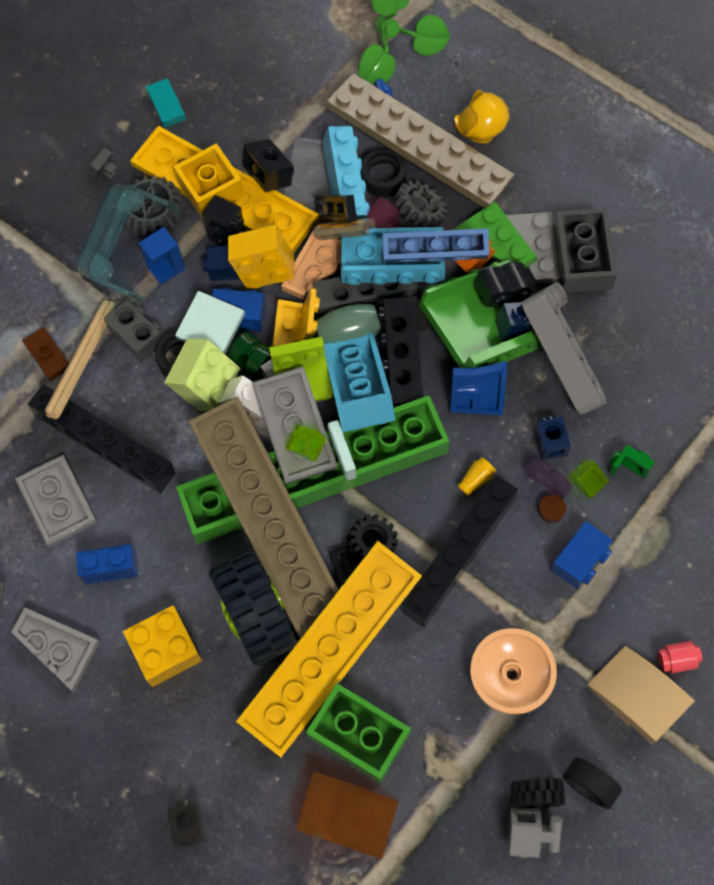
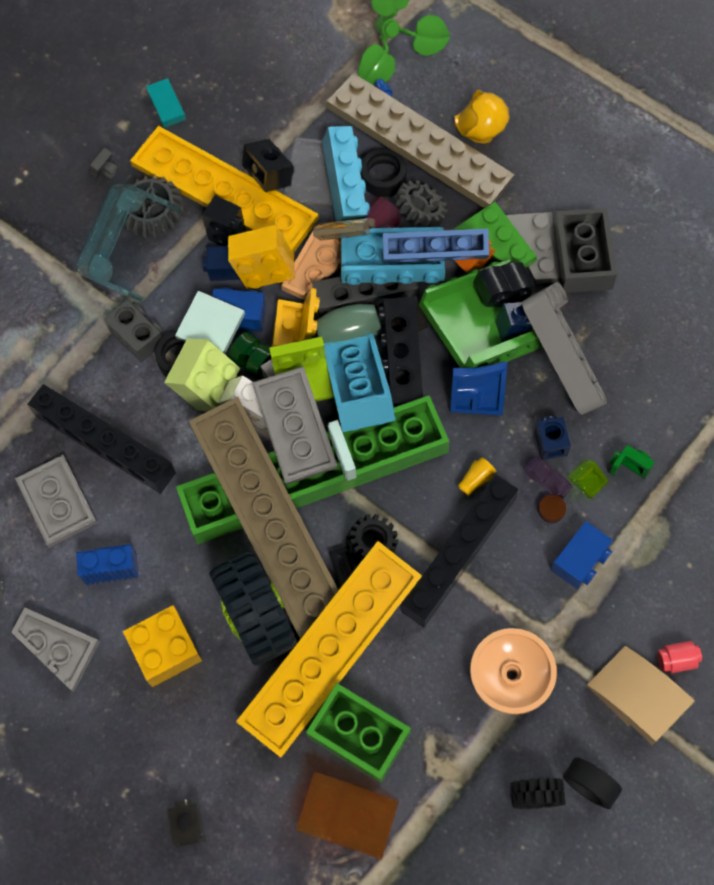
(46, 354): reddish brown plate -> none
(79, 361): tan axle -> none
(162, 255): blue panel -> none
(208, 175): yellow brick -> none
(306, 443): clear neon green slope -> none
(336, 208): black tile -> none
(528, 832): light grey brick -> none

